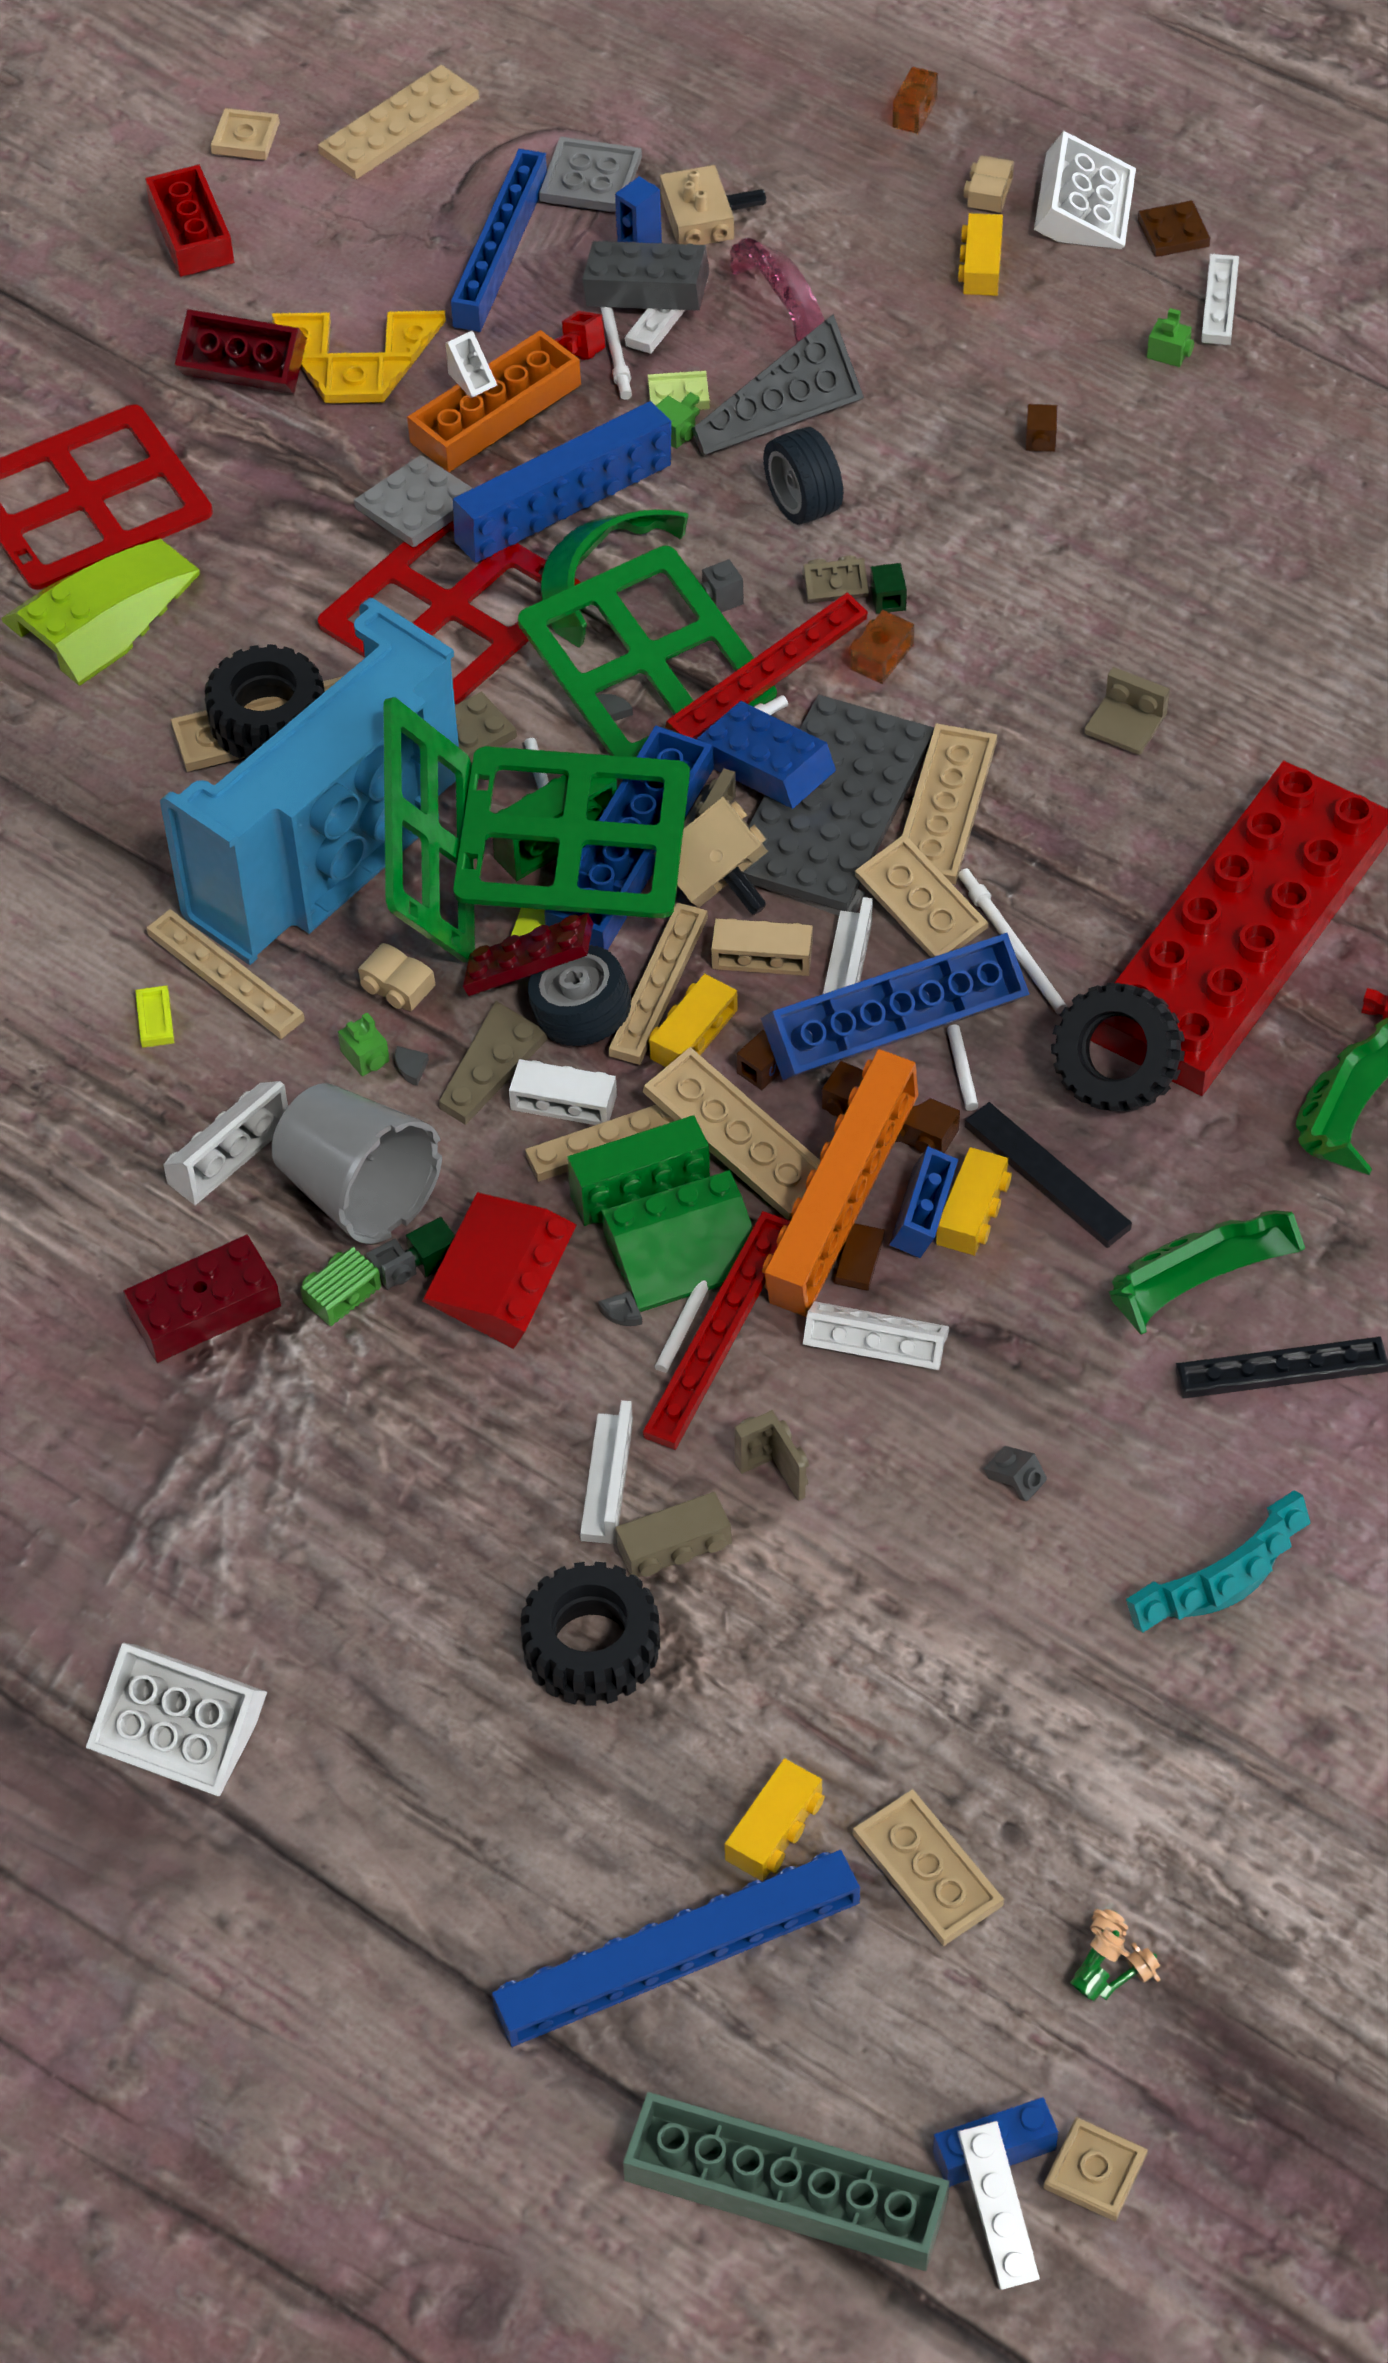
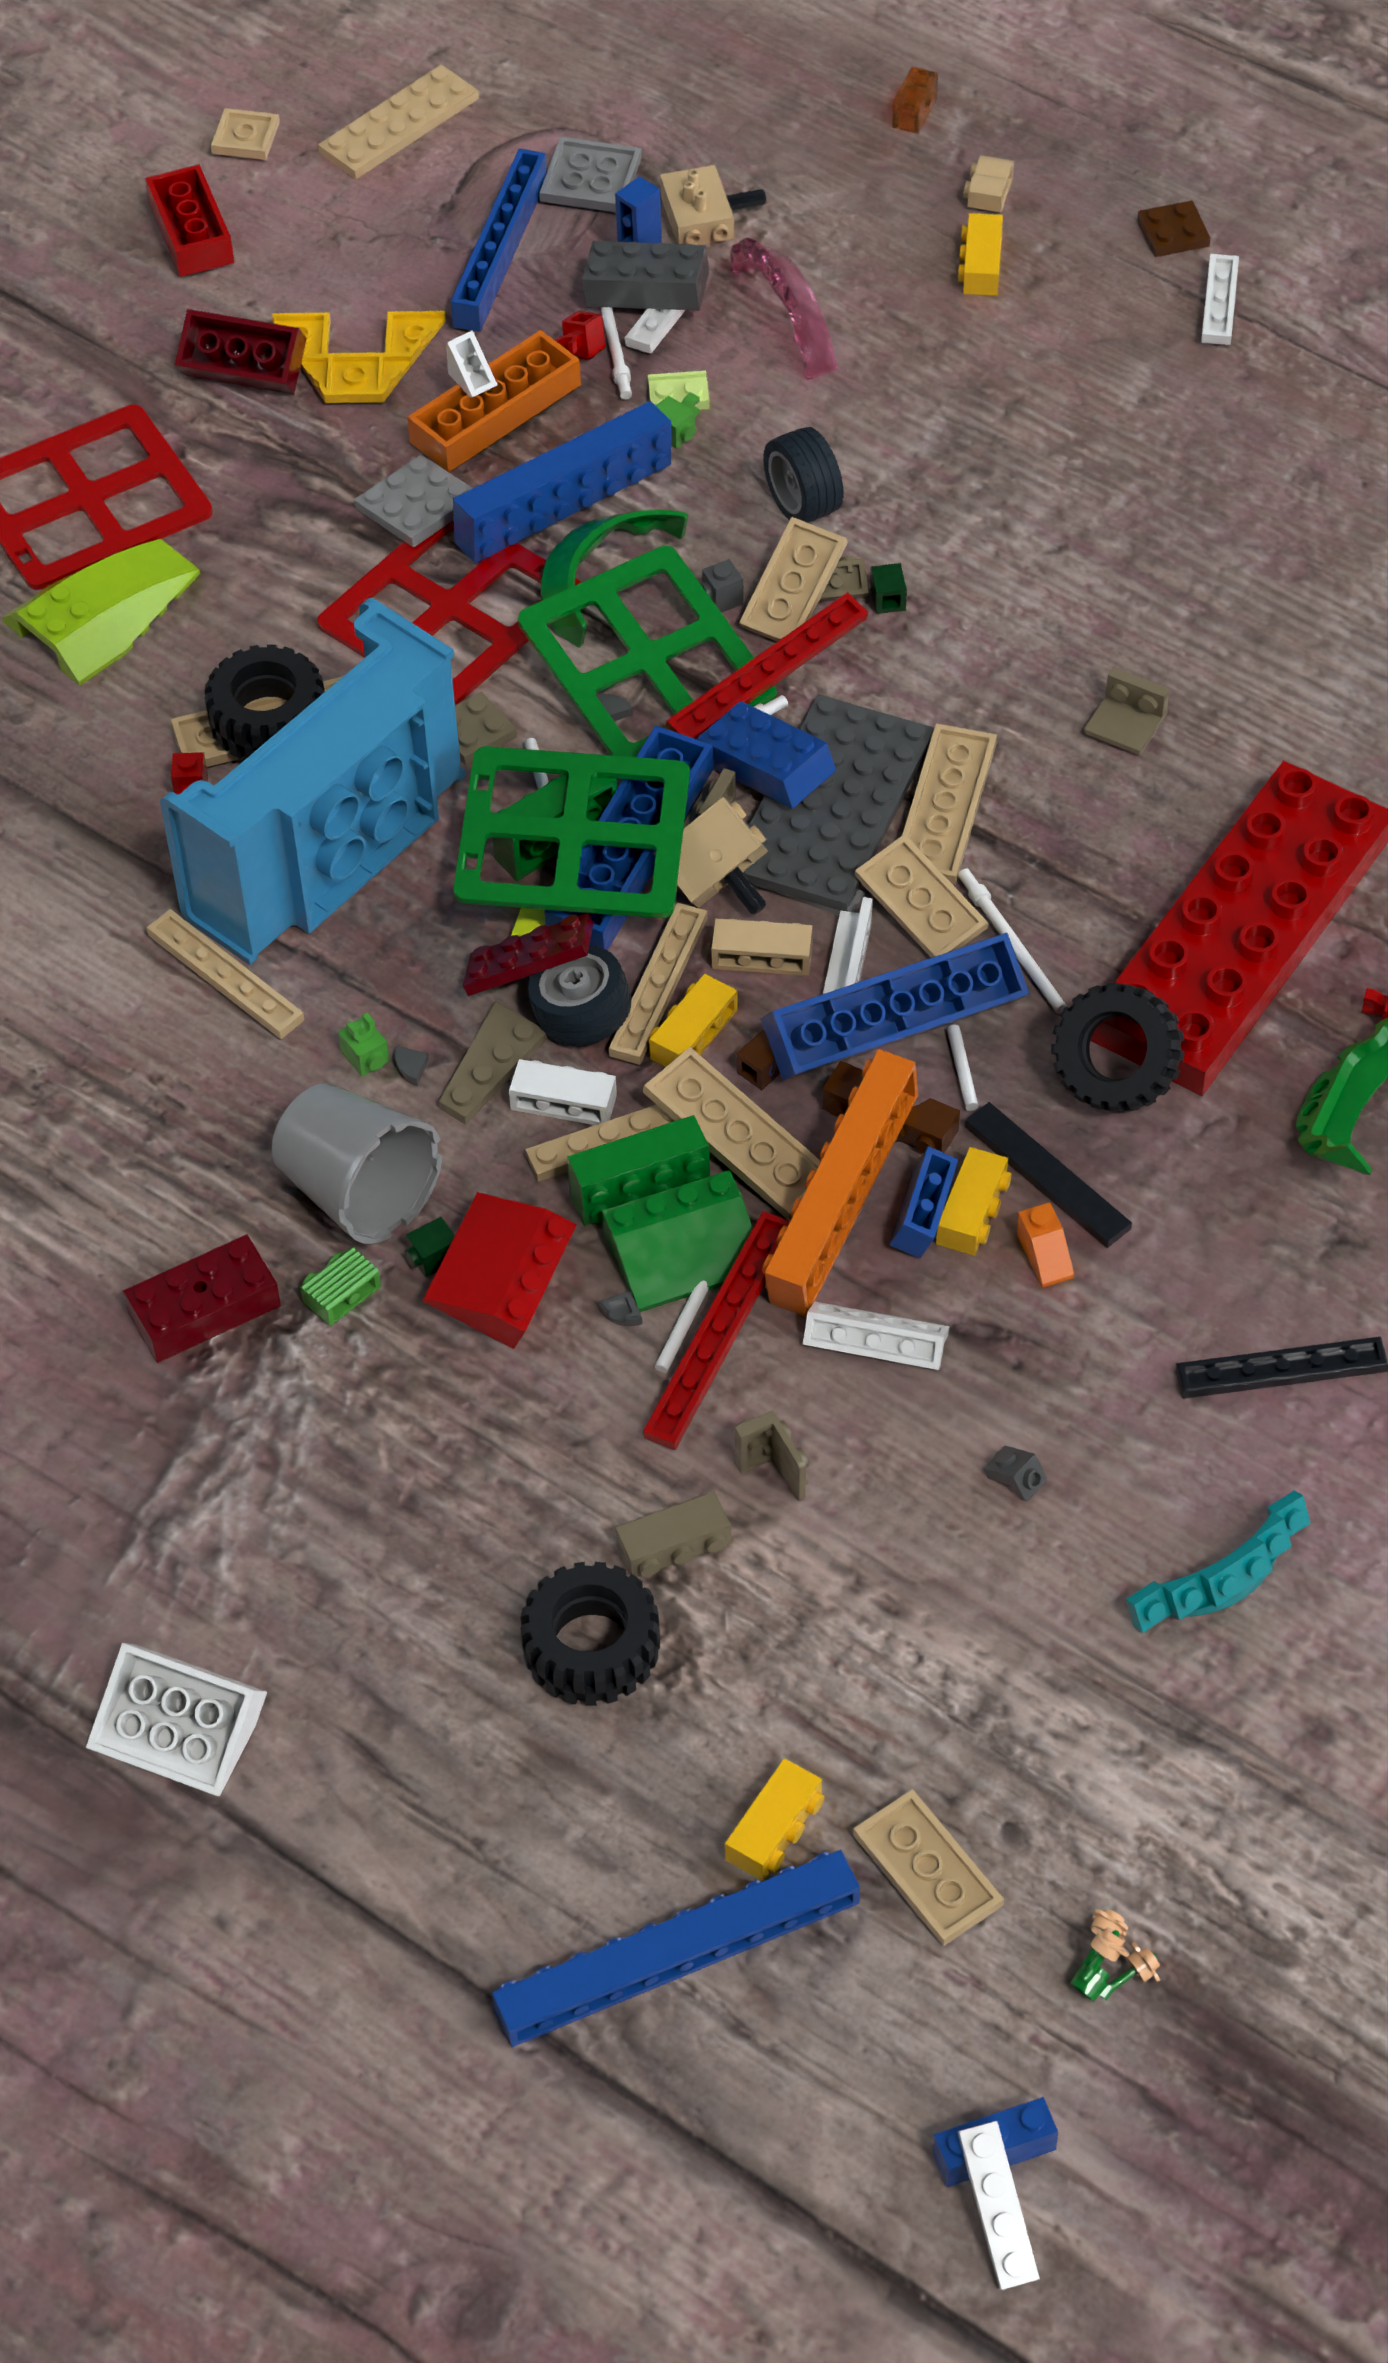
(154, 1016): neon yellow tile -> none
(187, 769): none -> red brick
(227, 1142): white slope -> none
(393, 1263): dark grey bracket -> none
(396, 977): tan brick -> none
(425, 825): green window -> none
(607, 1475): white fence -> none
(786, 2181): sand green brick -> none
(793, 580): none -> tan plate
(795, 387): dark grey wing -> none
(860, 1257): reddish brown tile -> none
(881, 646): clear orange brick -> none
(1041, 427): reddish brown brick -> none
(1045, 1244): none -> orange slope
(1084, 195): white slope -> none
(1095, 2169): tan plate -> none
(1170, 340): bright green brick -> none
(1201, 1257): green windscreen -> none

